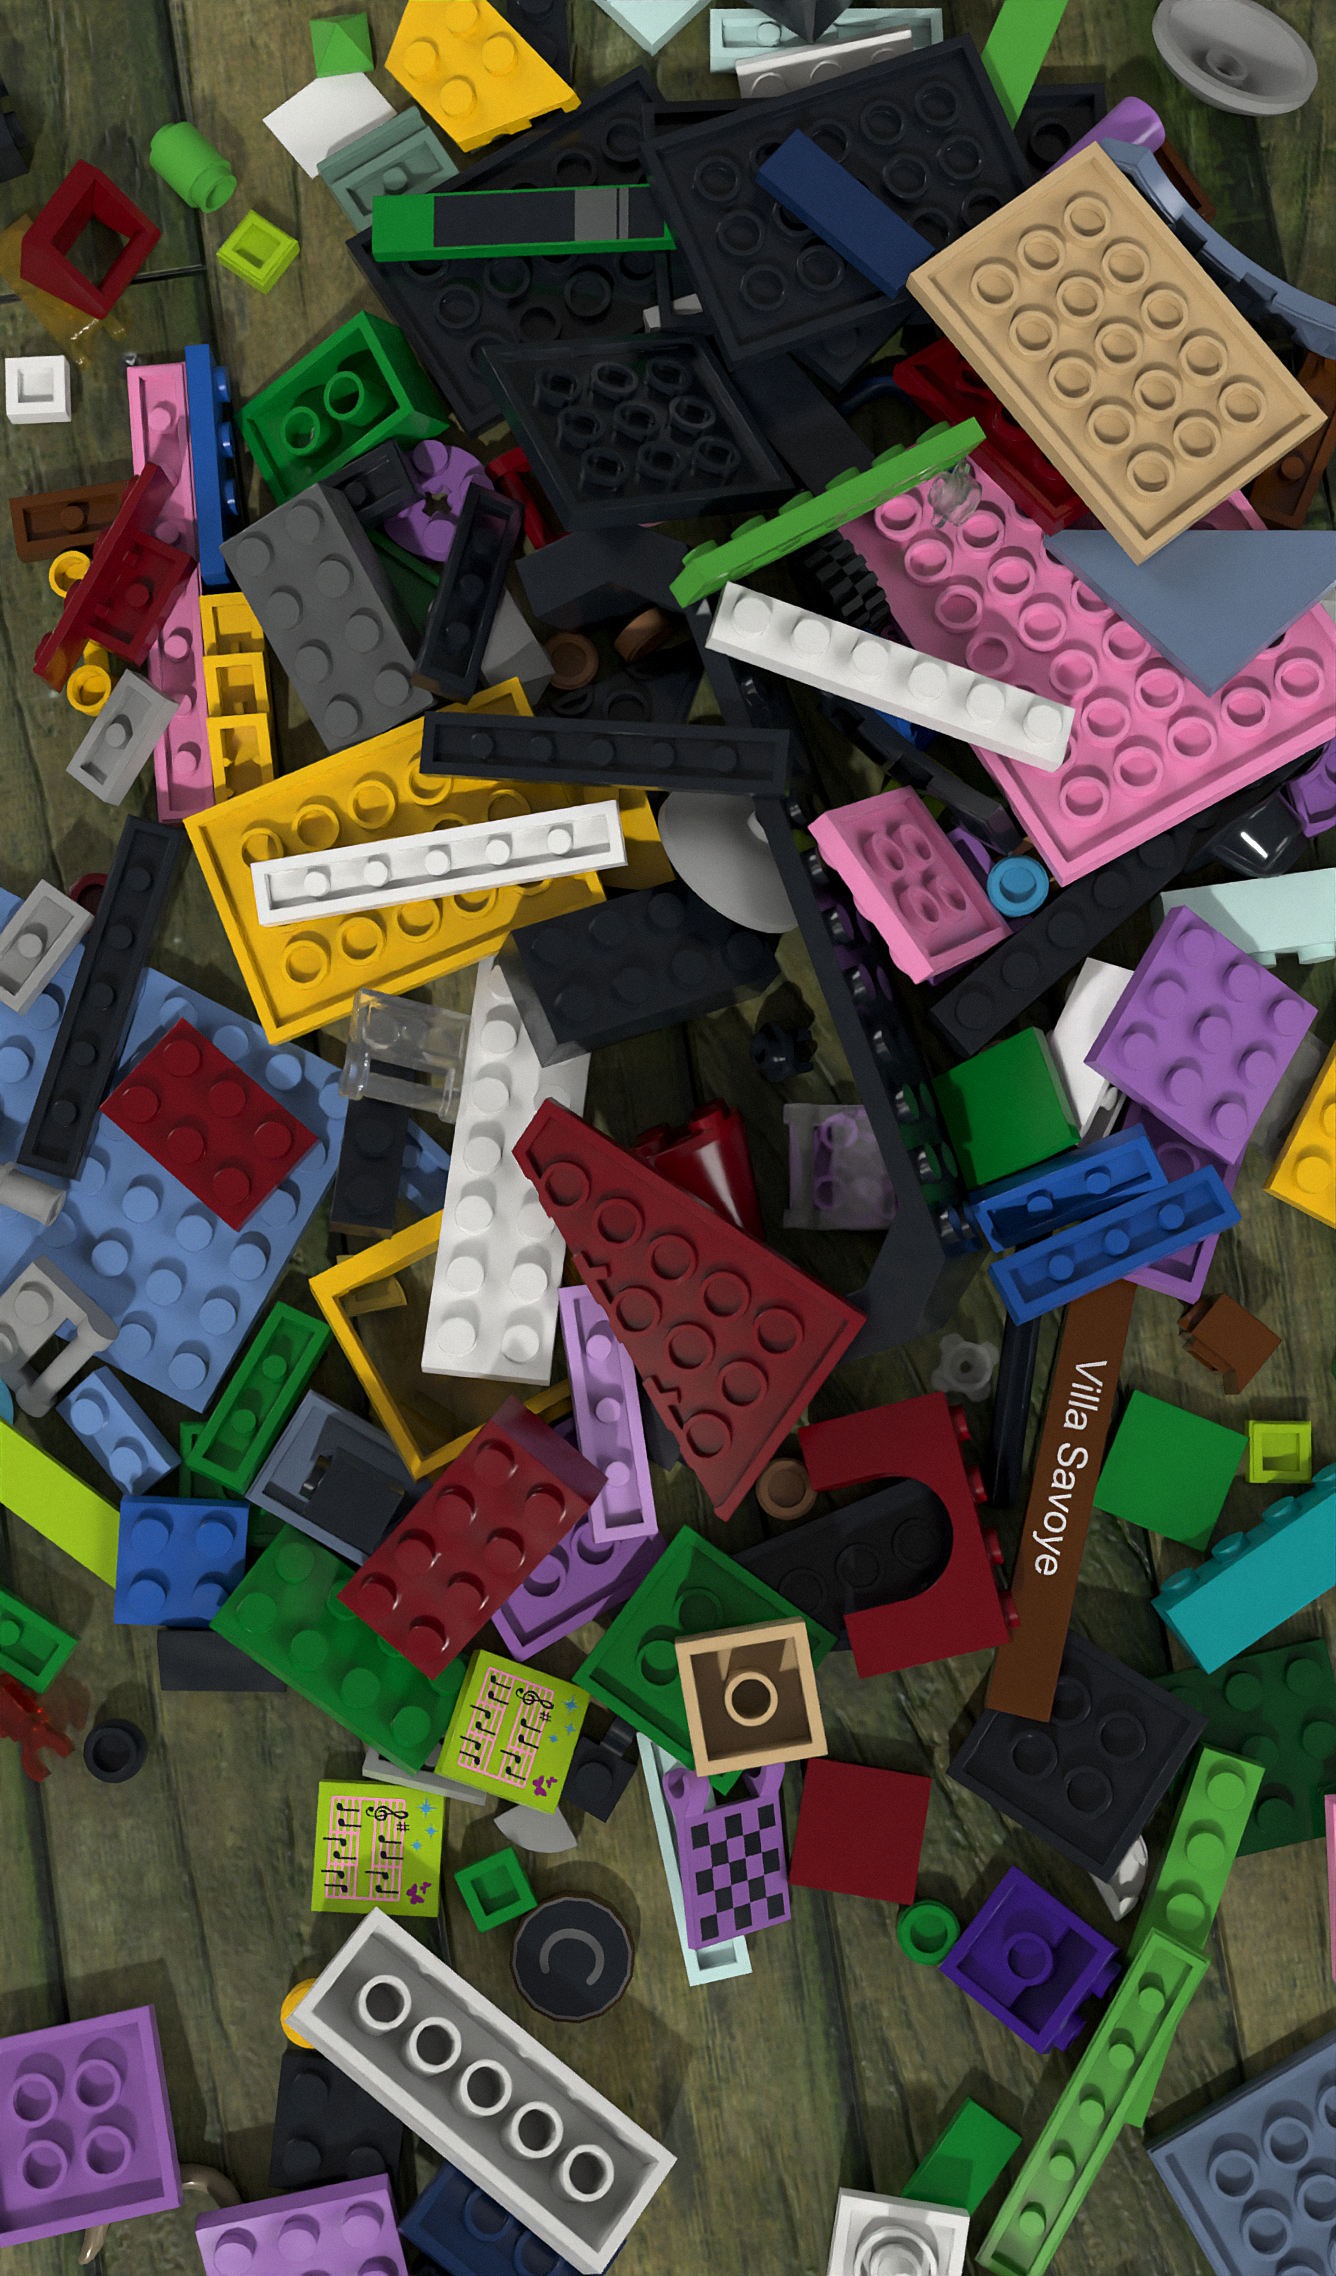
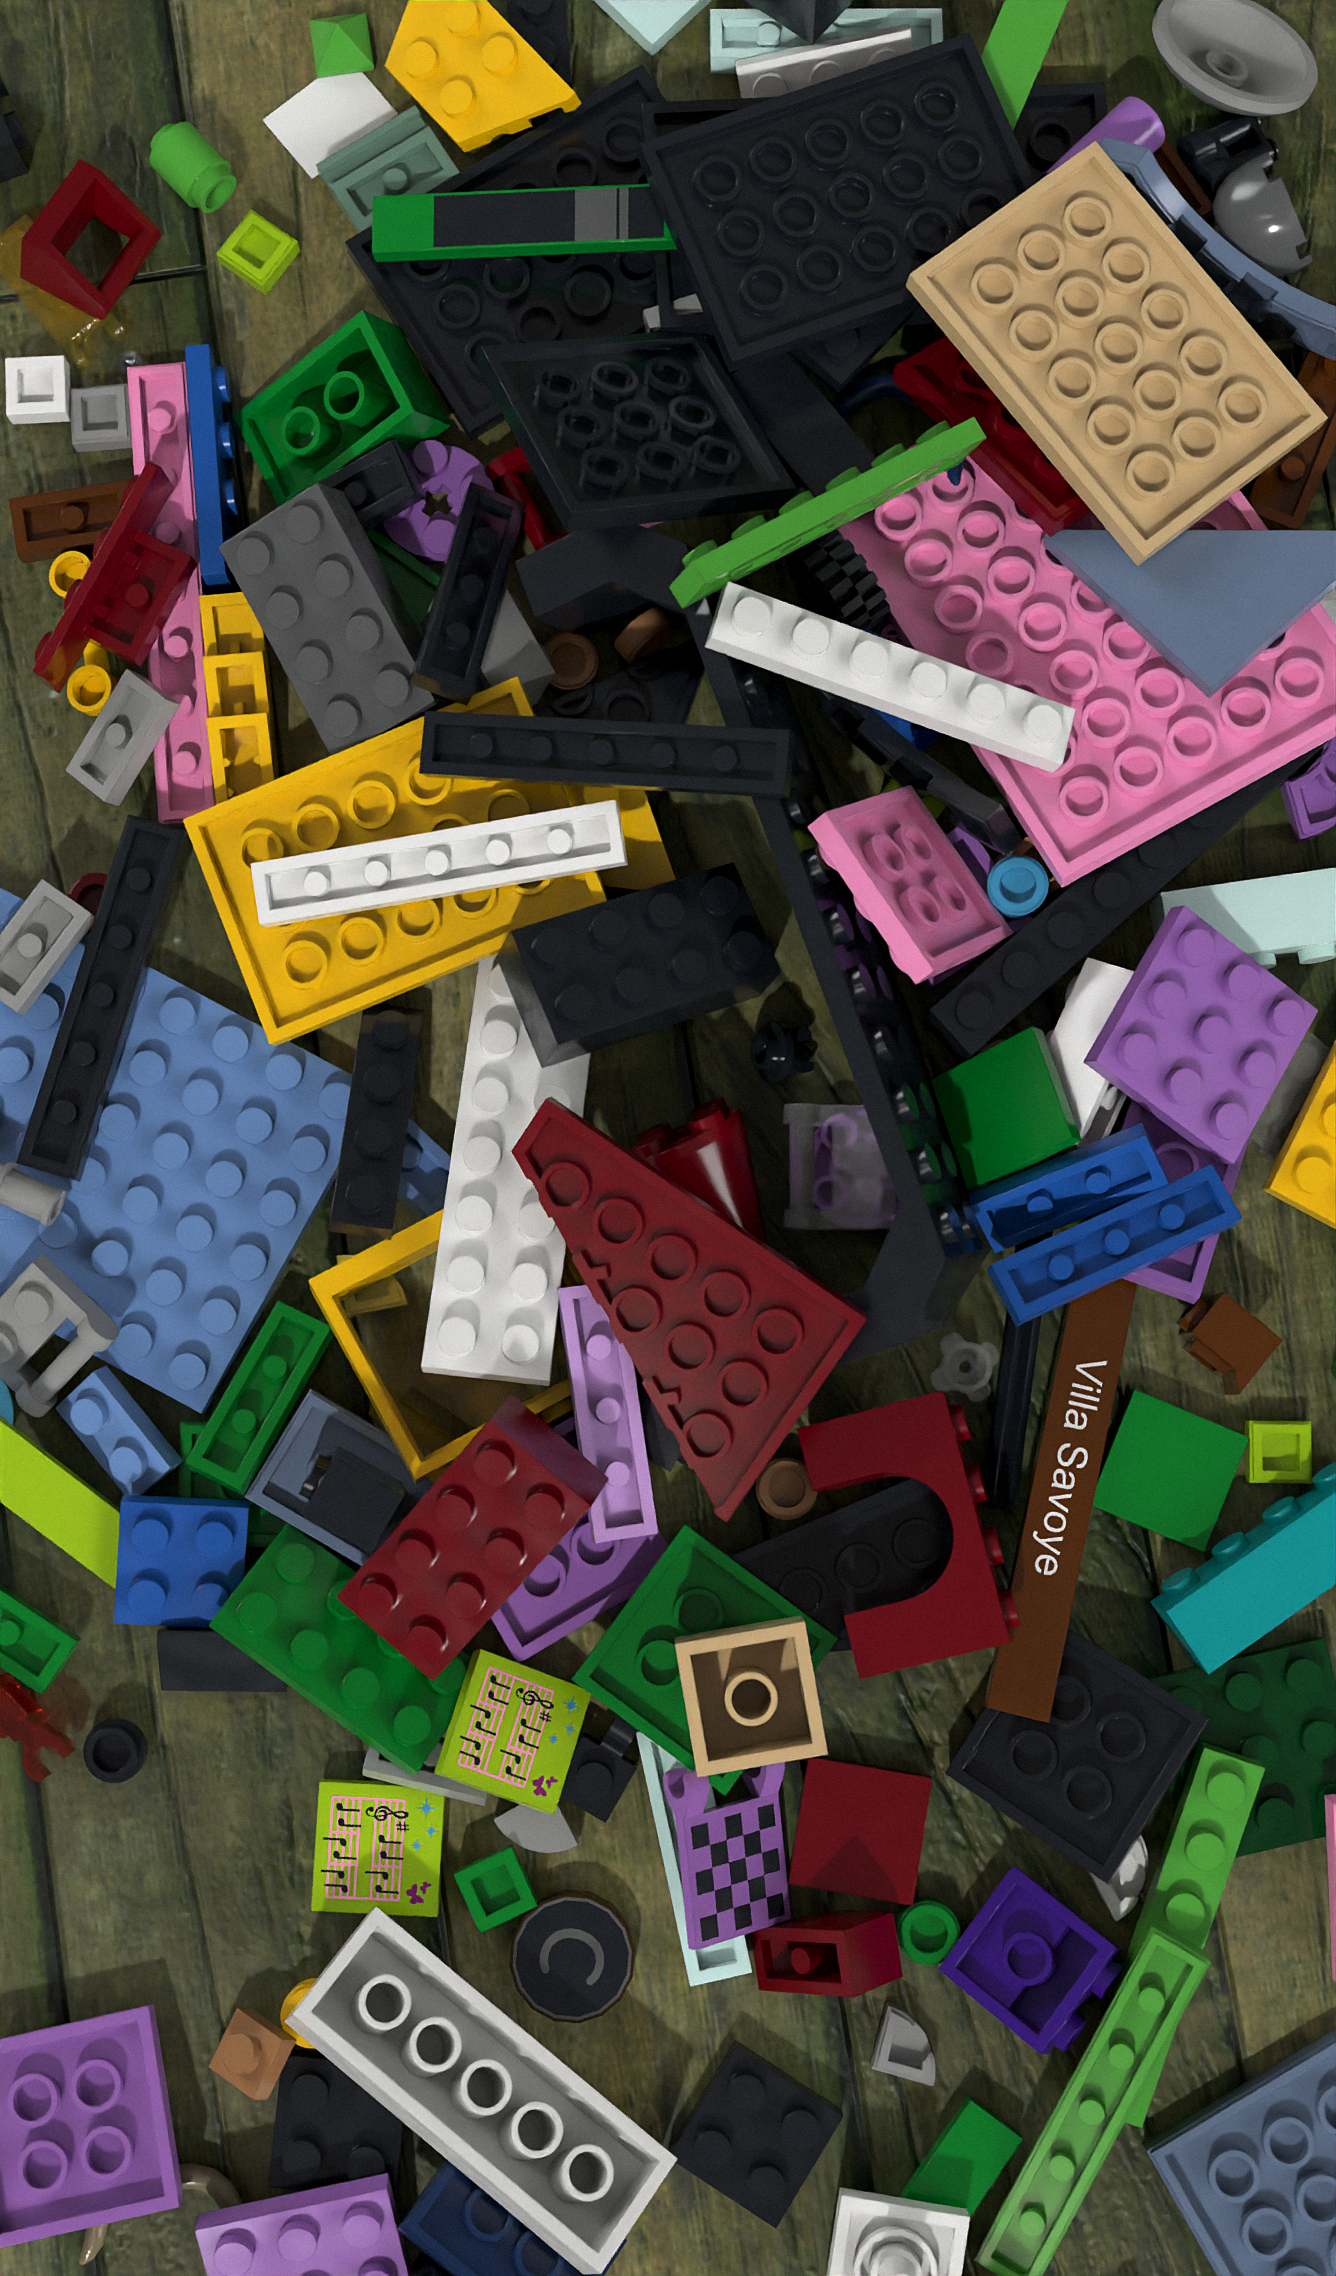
(100, 418): none -> light grey tile
(210, 1124): dark red plate -> none
(252, 2053): none -> medium nougat plate
(411, 1037): clear plate -> none
(726, 858): light grey dish -> none
(755, 2134): none -> black plate
(828, 1953): none -> dark red slope
(844, 213): dark blue tile -> none
(903, 2047): none -> light grey tile
(954, 496): clear plate -> none
(1206, 155): none -> black piece
(1256, 843): black piece -> none
(1260, 218): none -> dark grey cylinder

